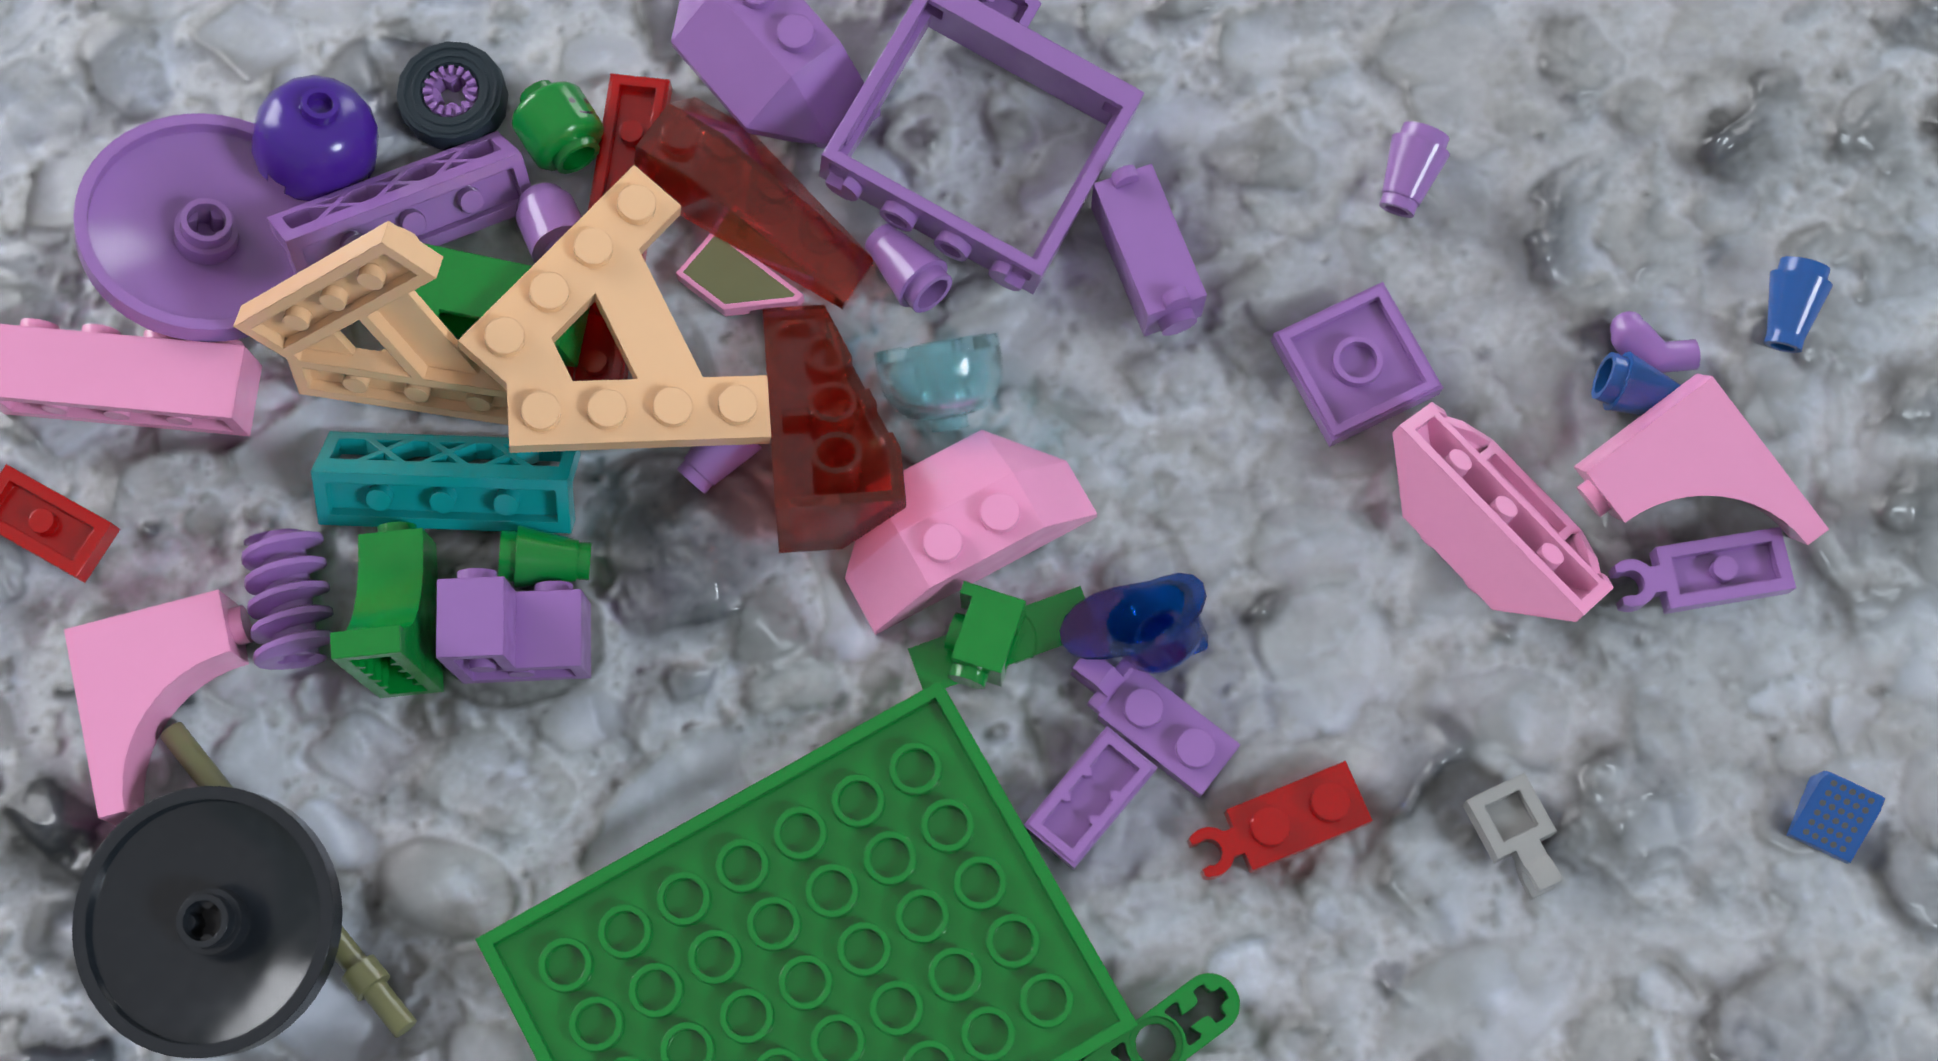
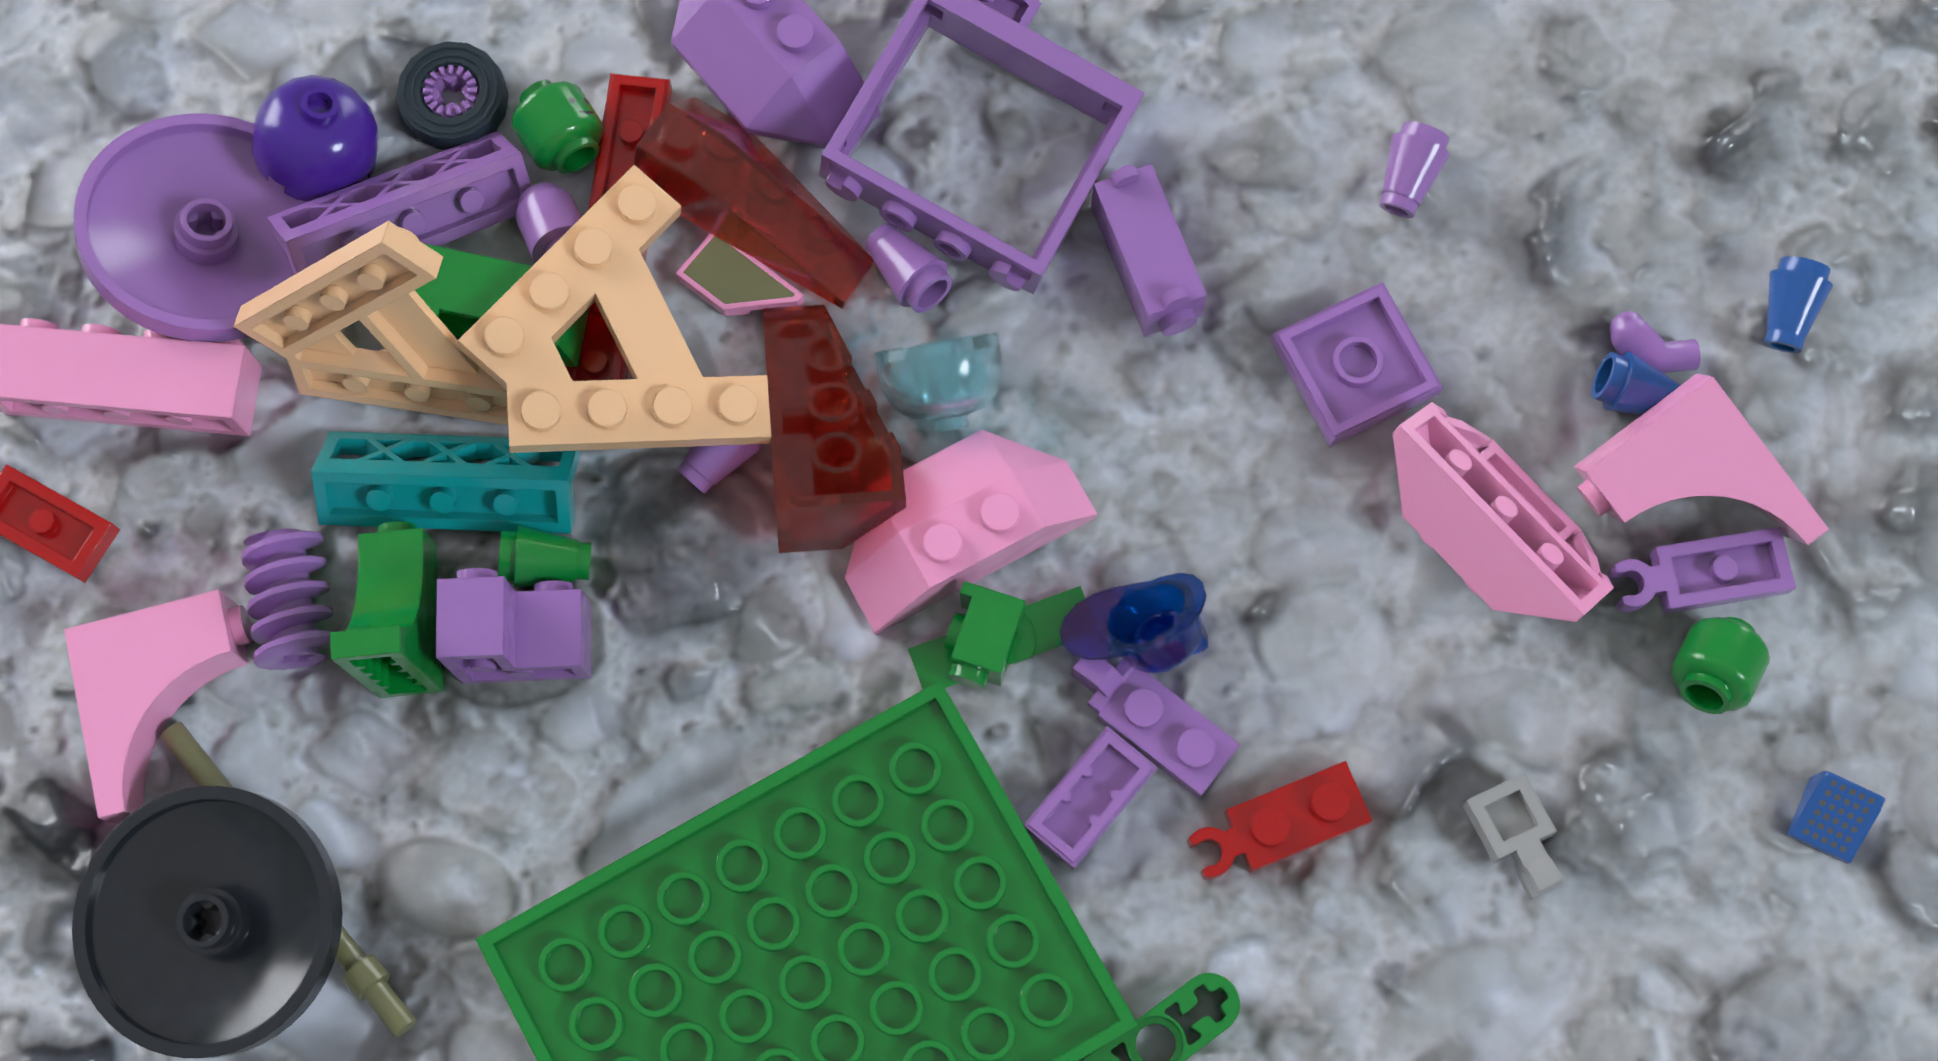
(1720, 664): none -> green head

